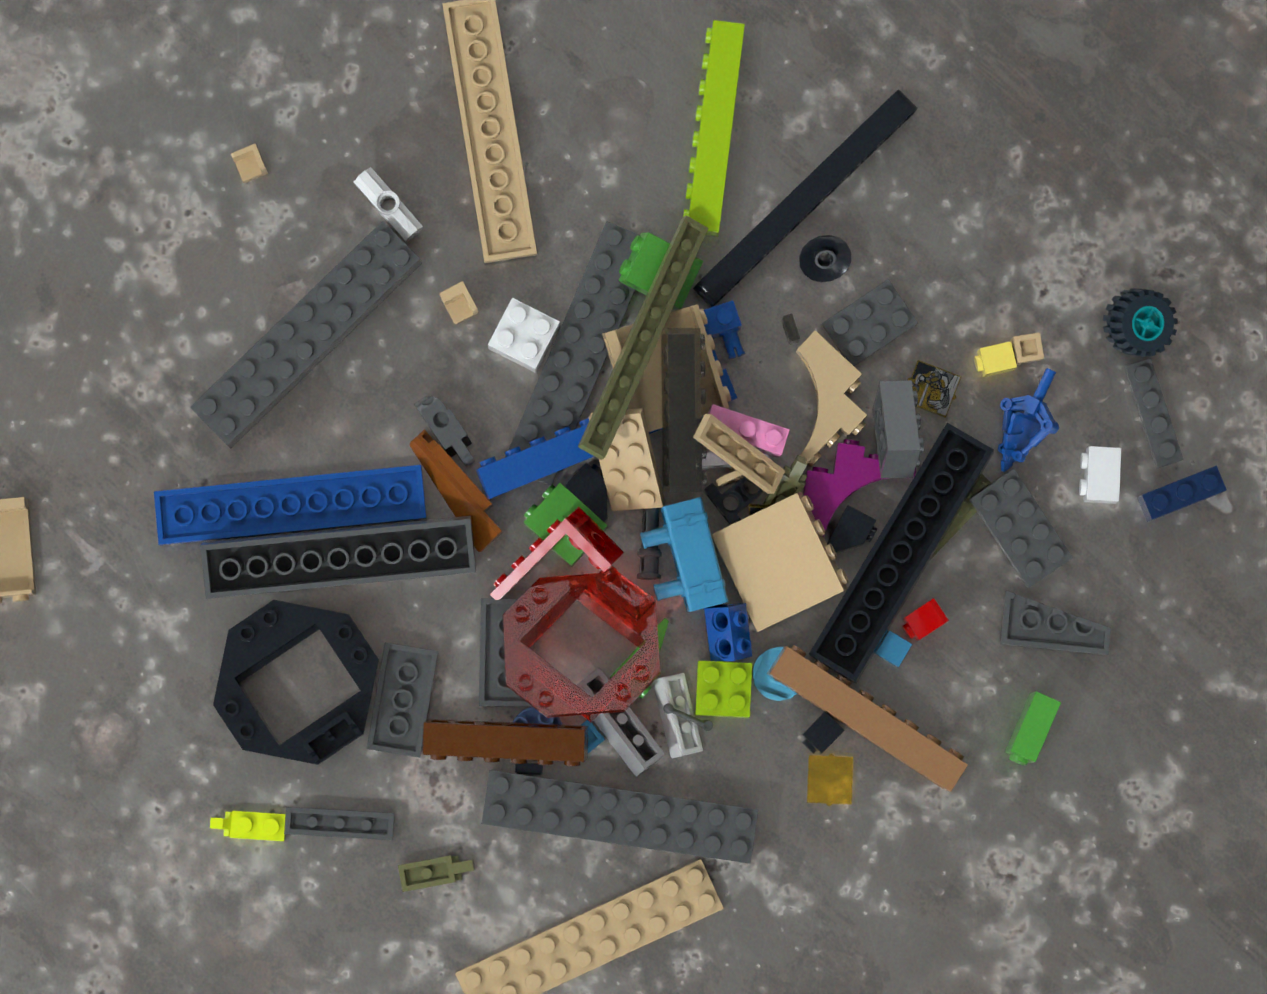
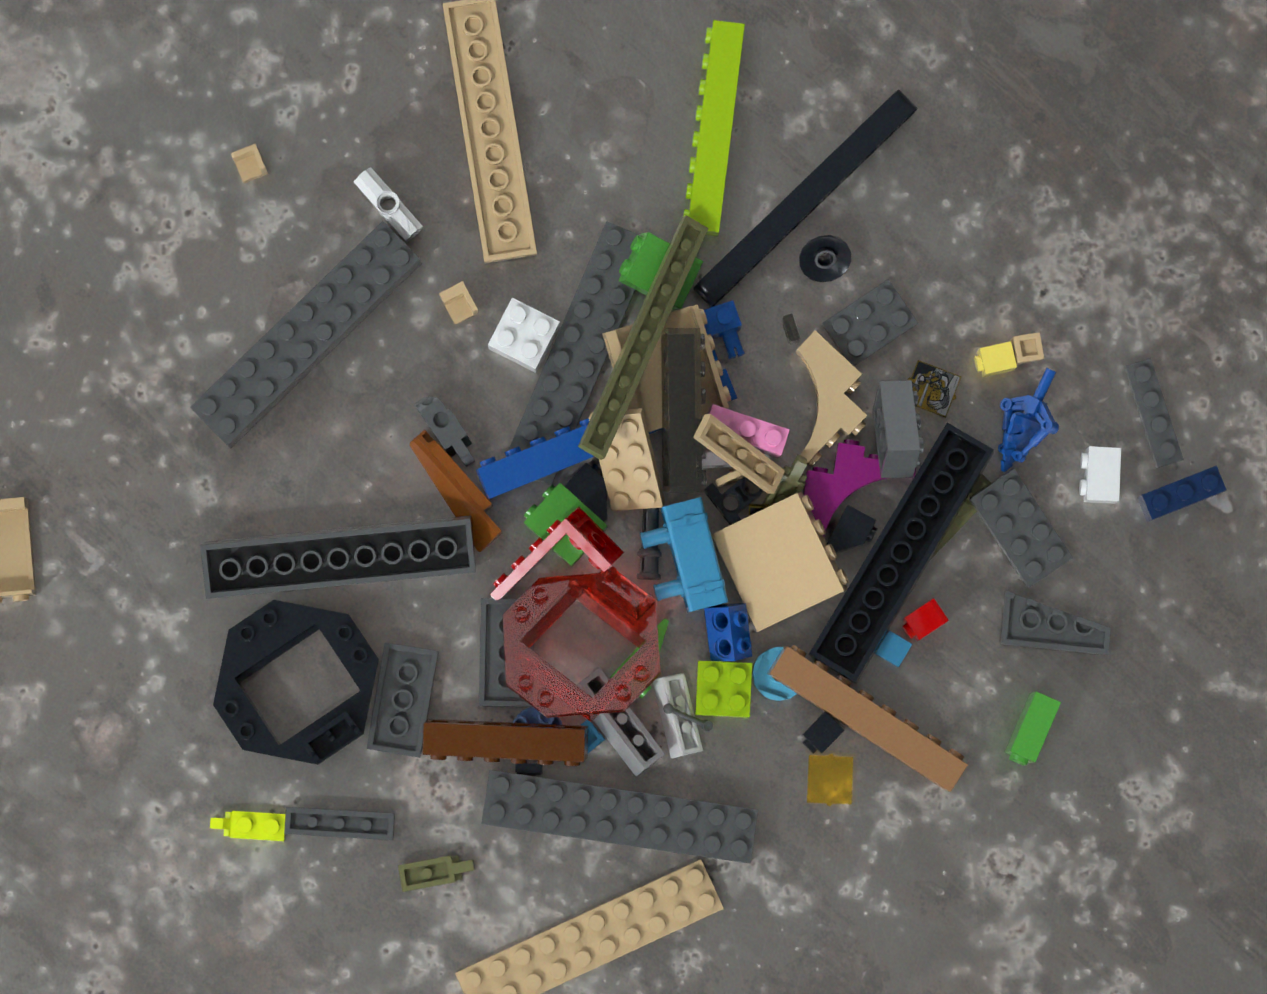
(290, 505): blue plate -> none
(1140, 322): black wheel -> none

